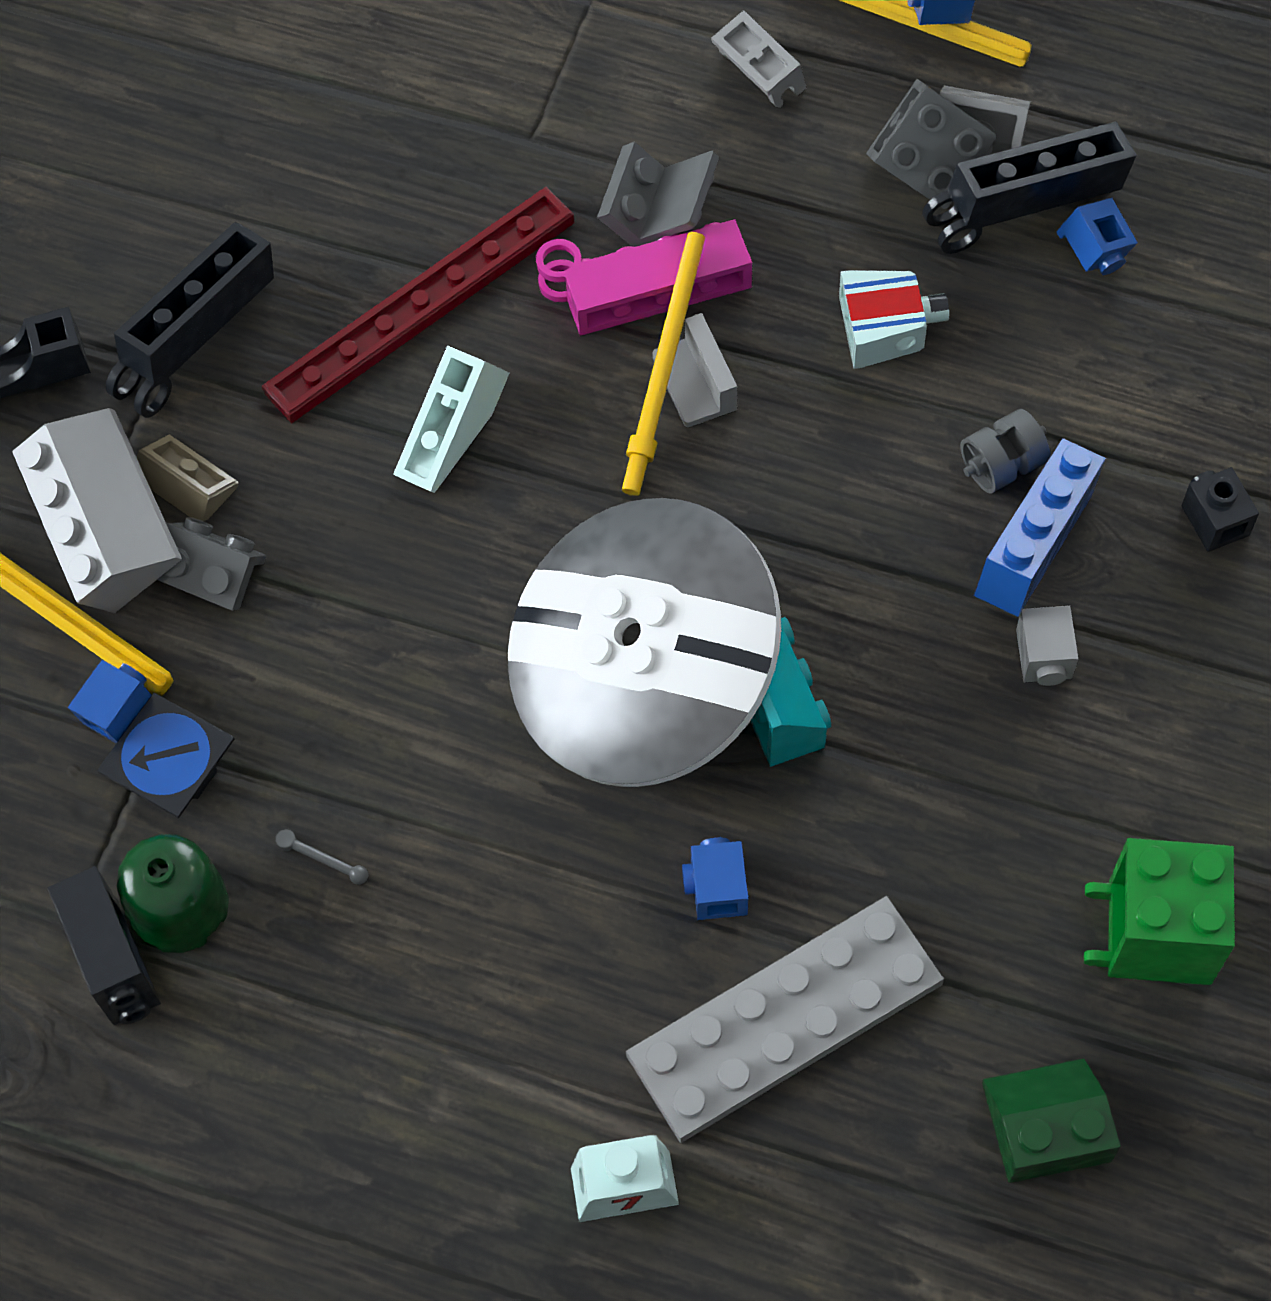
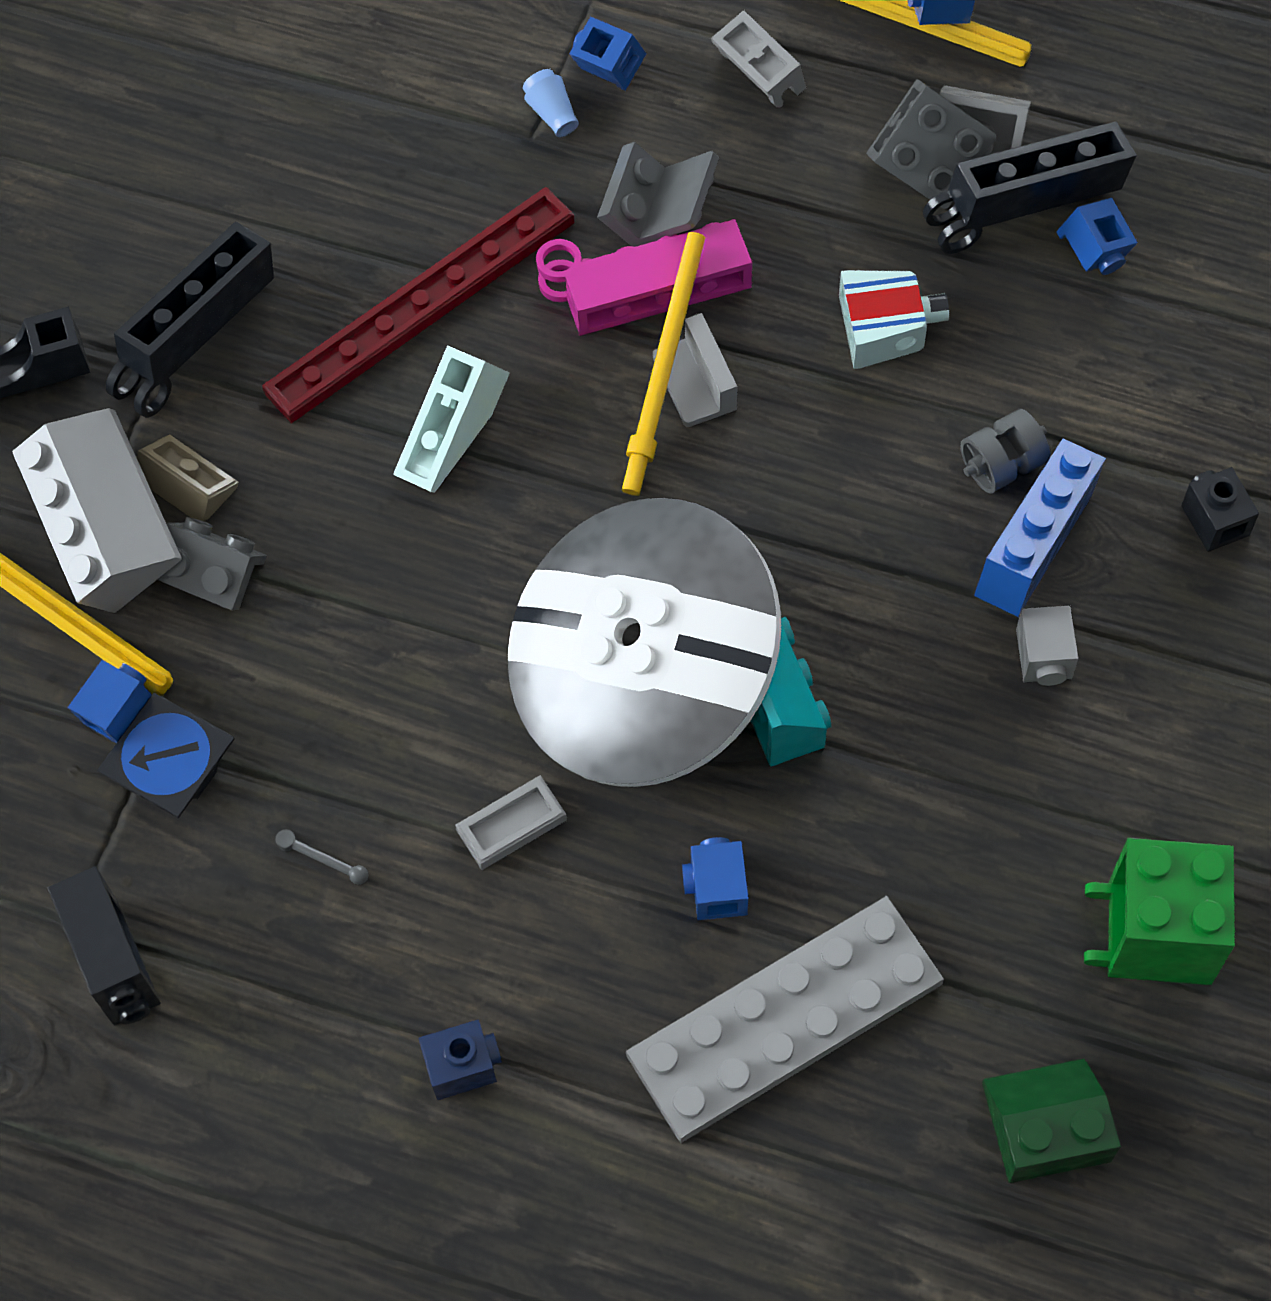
(180, 902): dark green cylinder -> none
(460, 1059): none -> dark blue brick
(511, 822): none -> light grey tile
(550, 101): none -> light blue cone
(607, 52): none -> blue brick
(623, 1178): light aqua torso -> none

